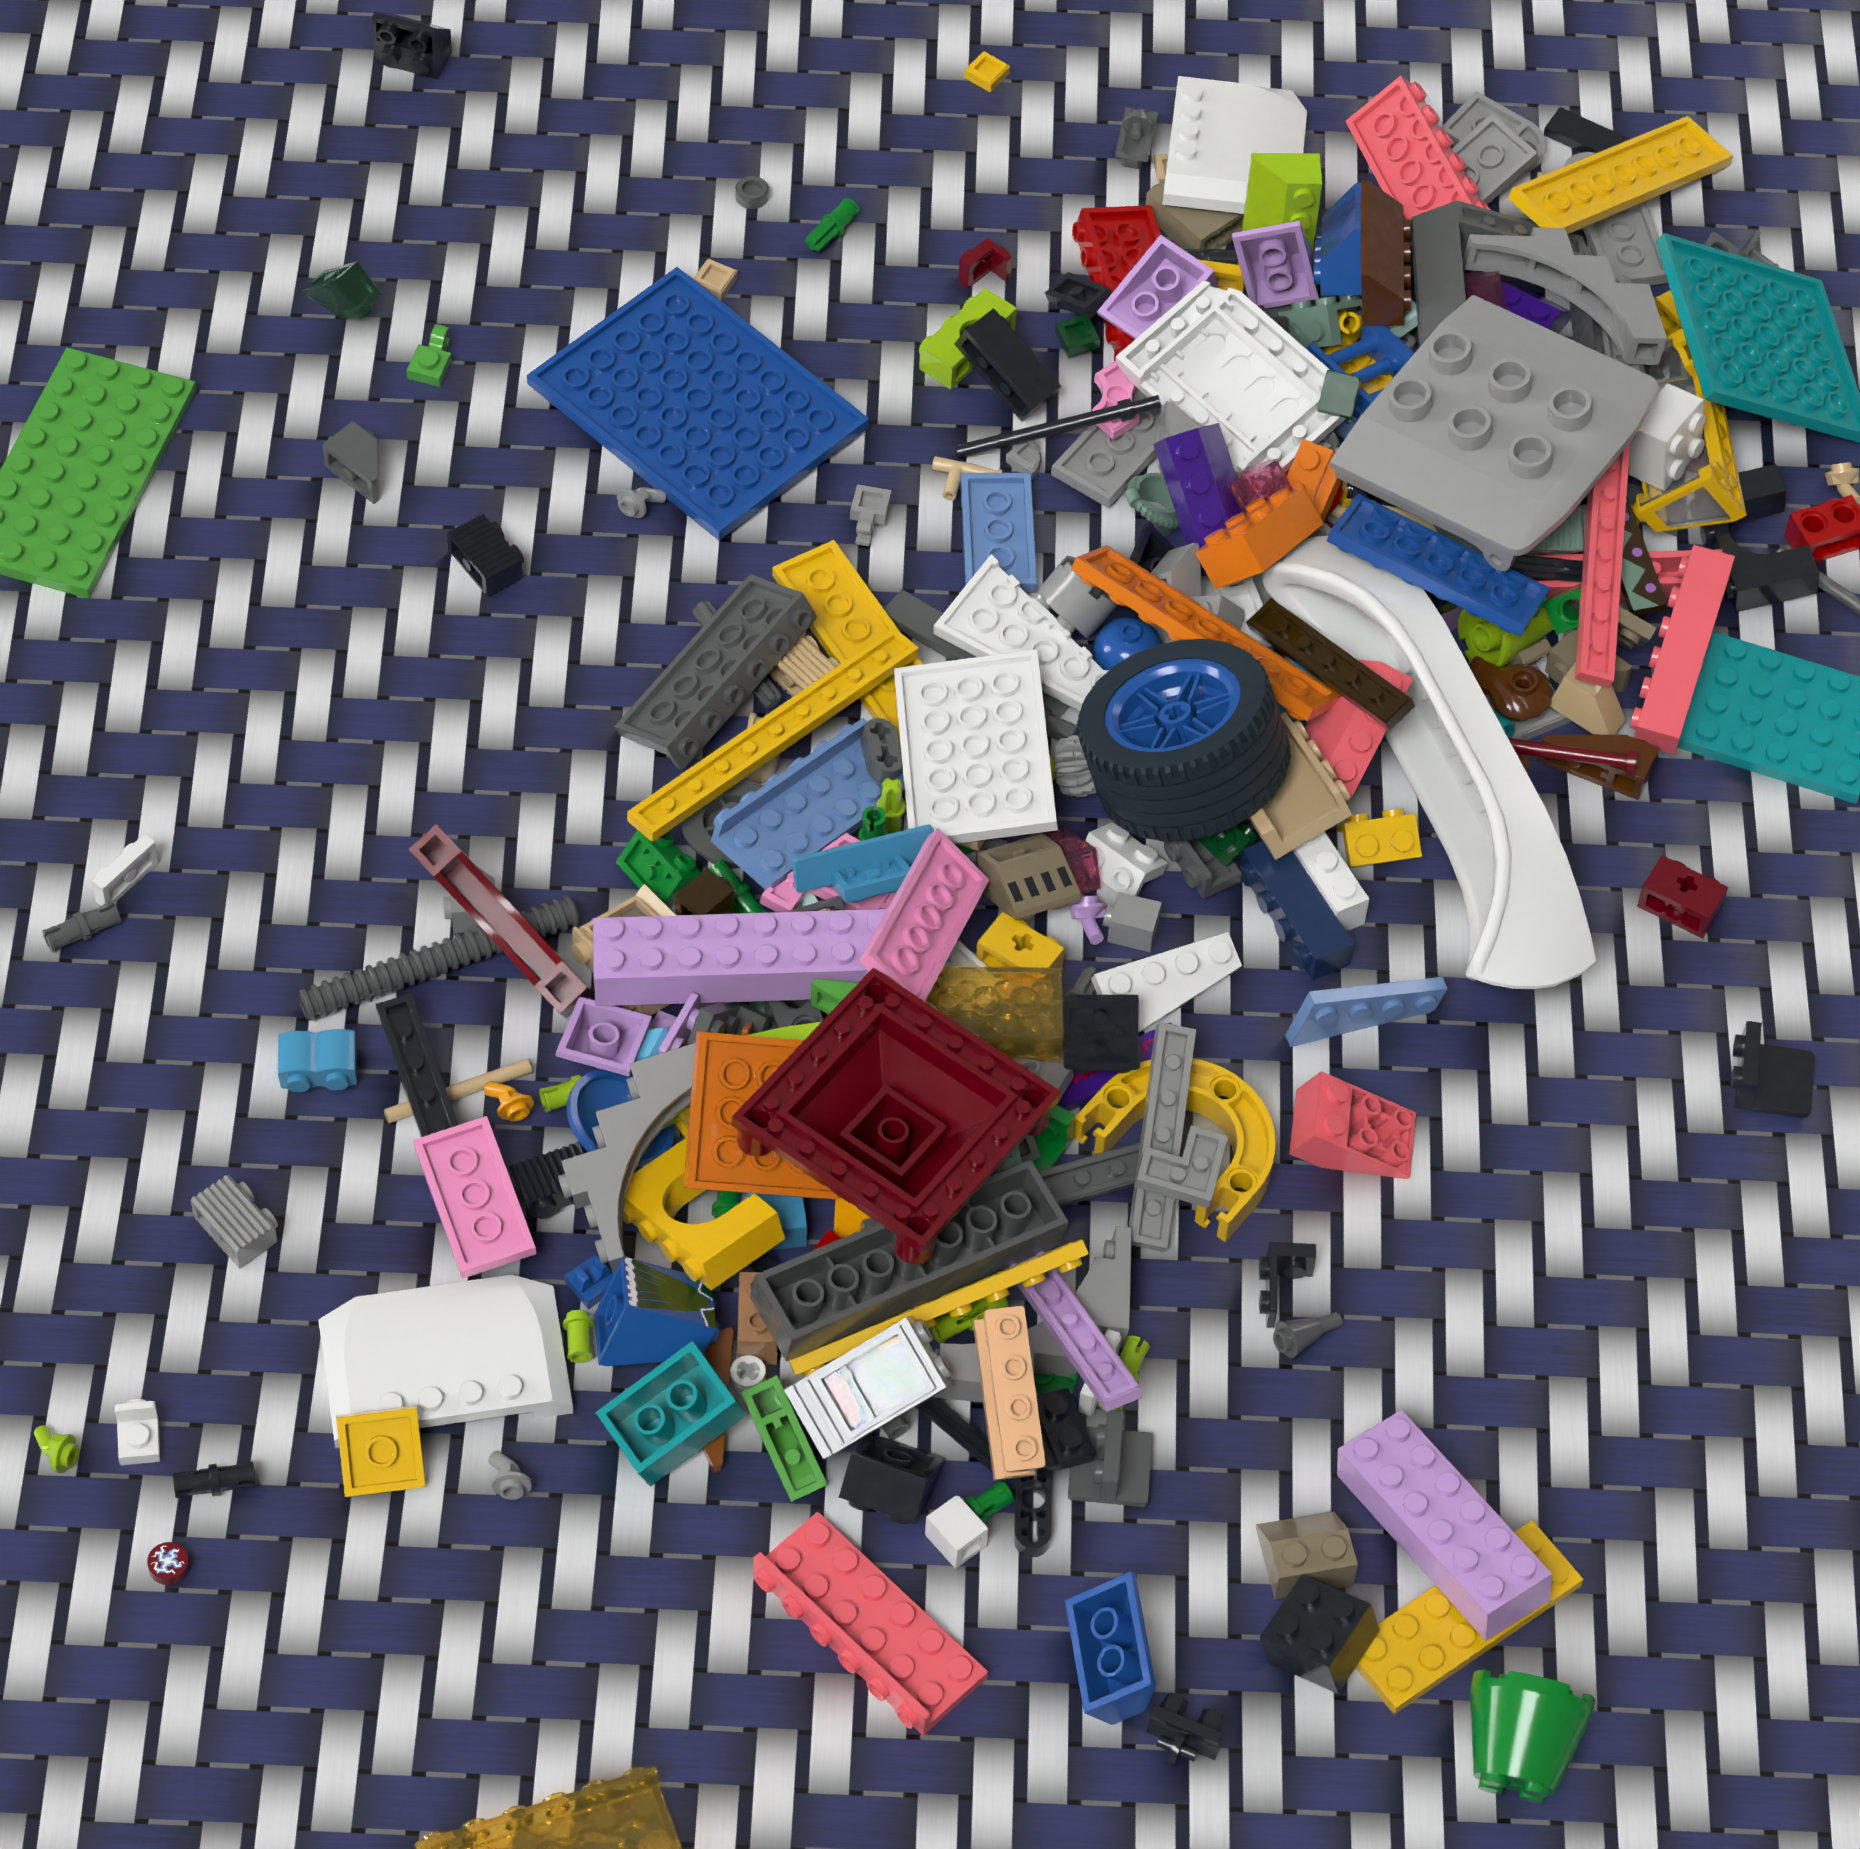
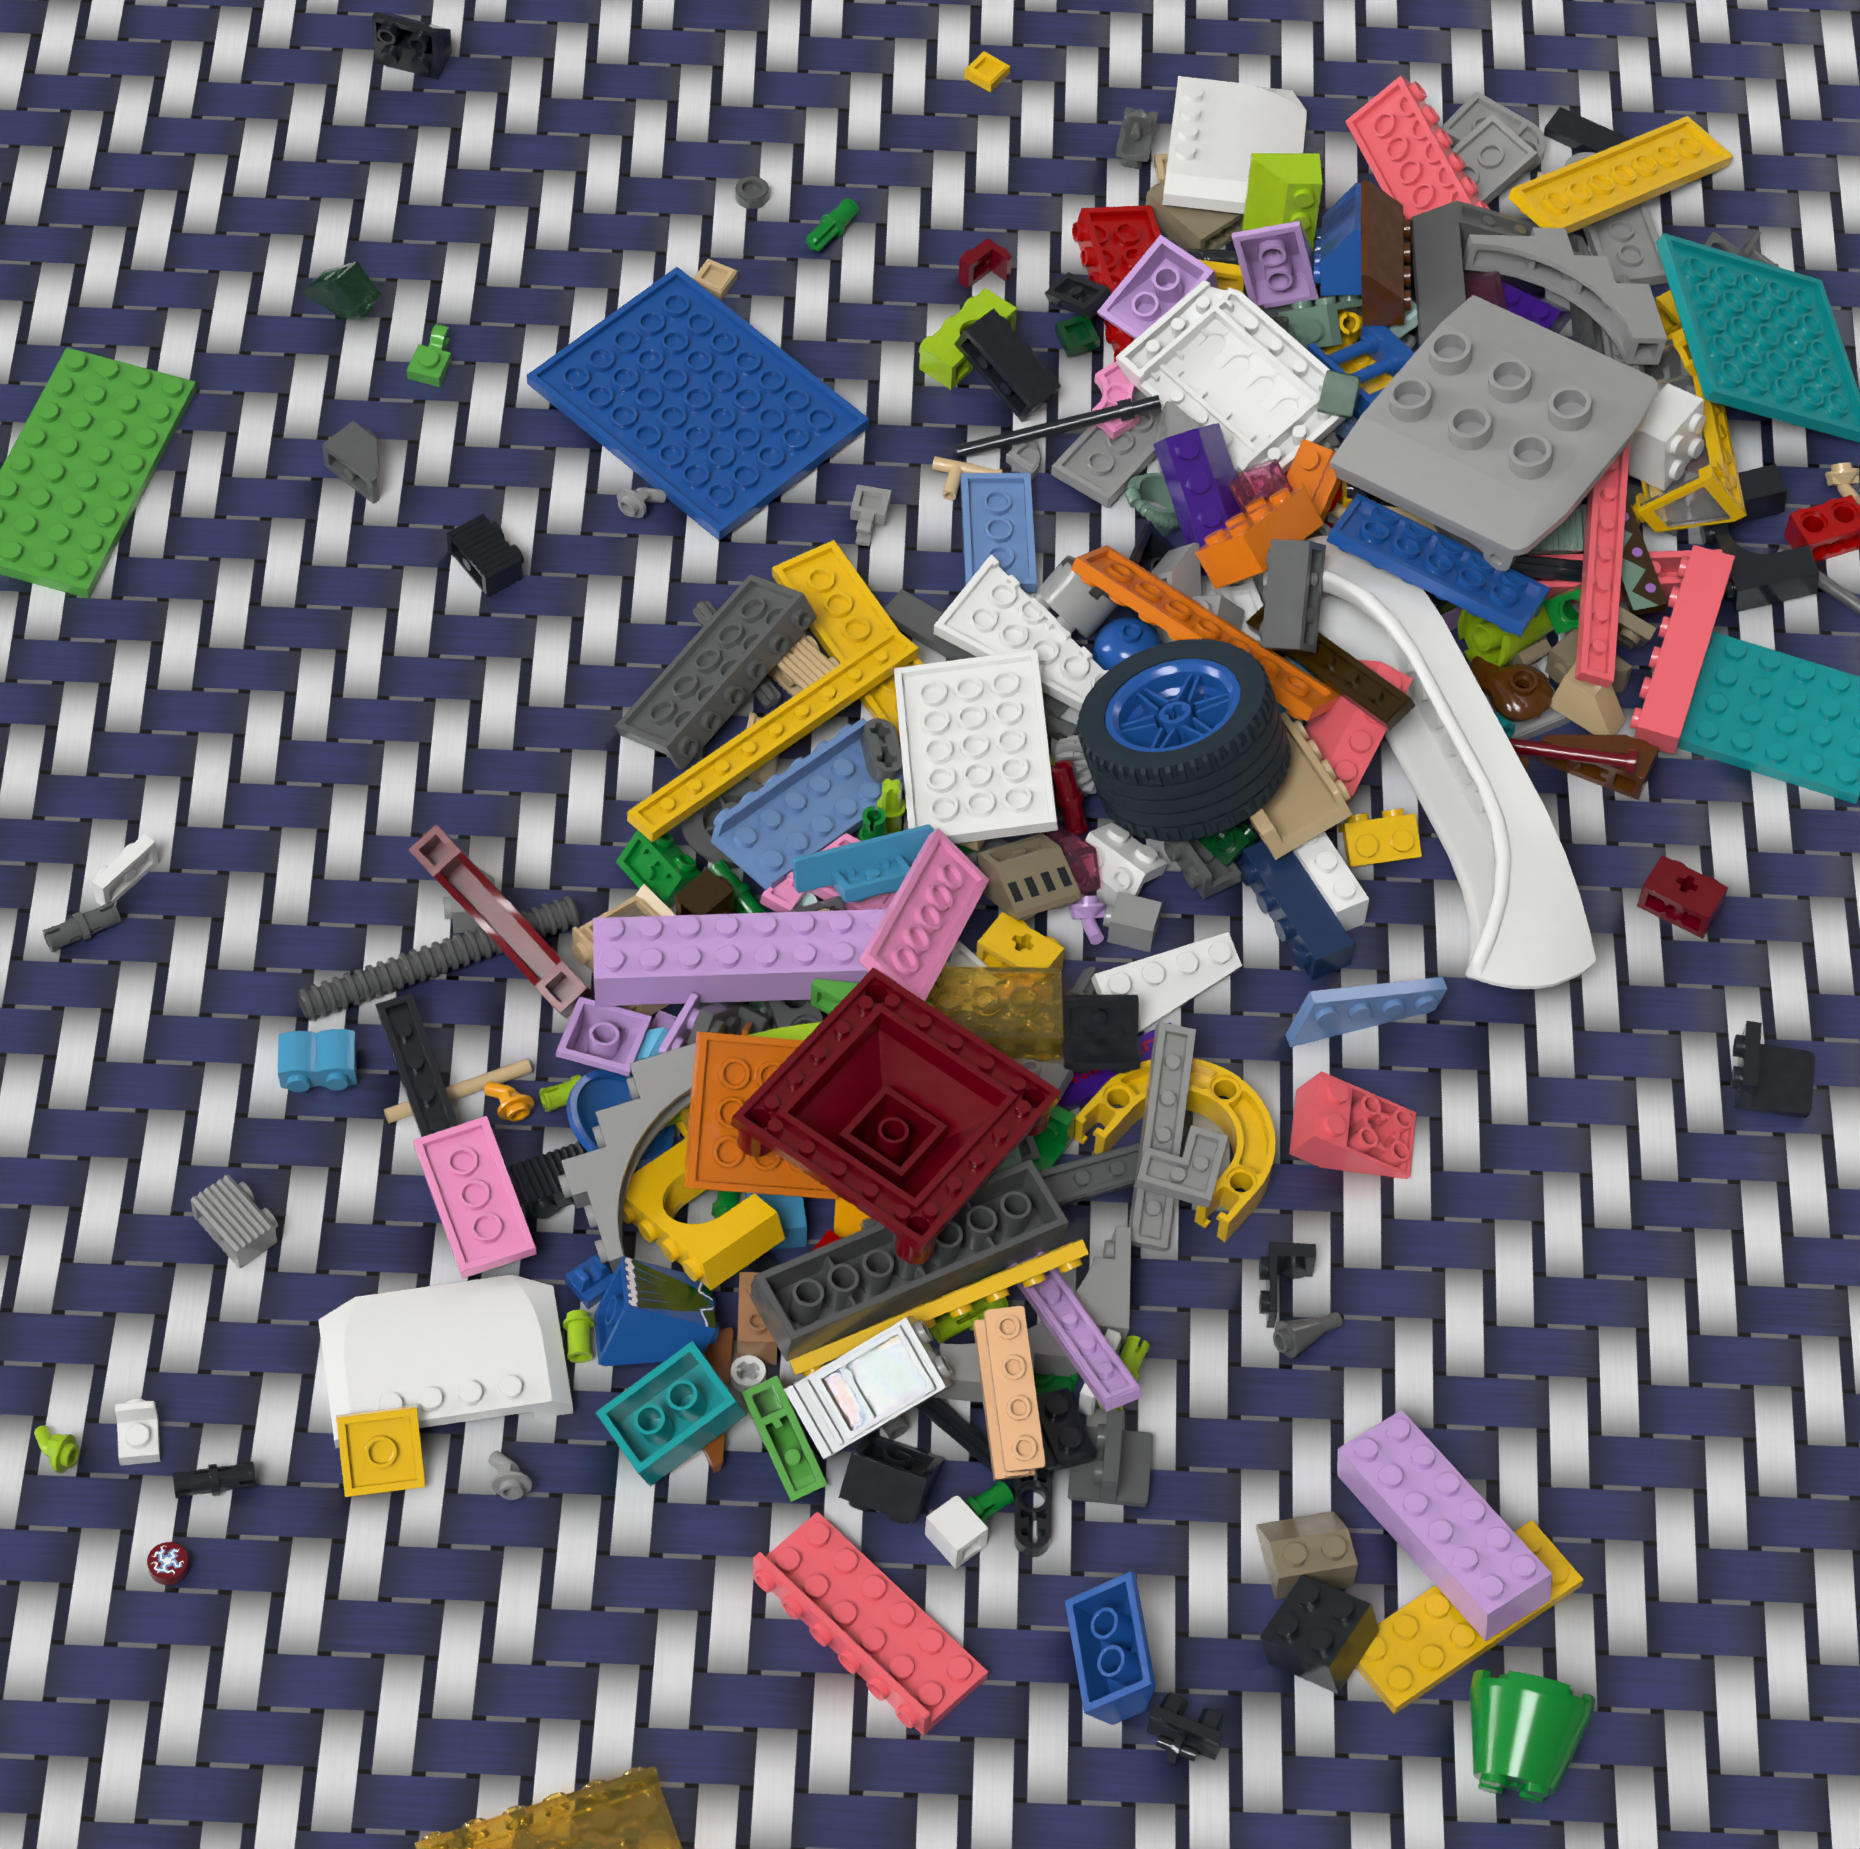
(1069, 797): none -> dark red pin
(1292, 596): none -> dark grey brick

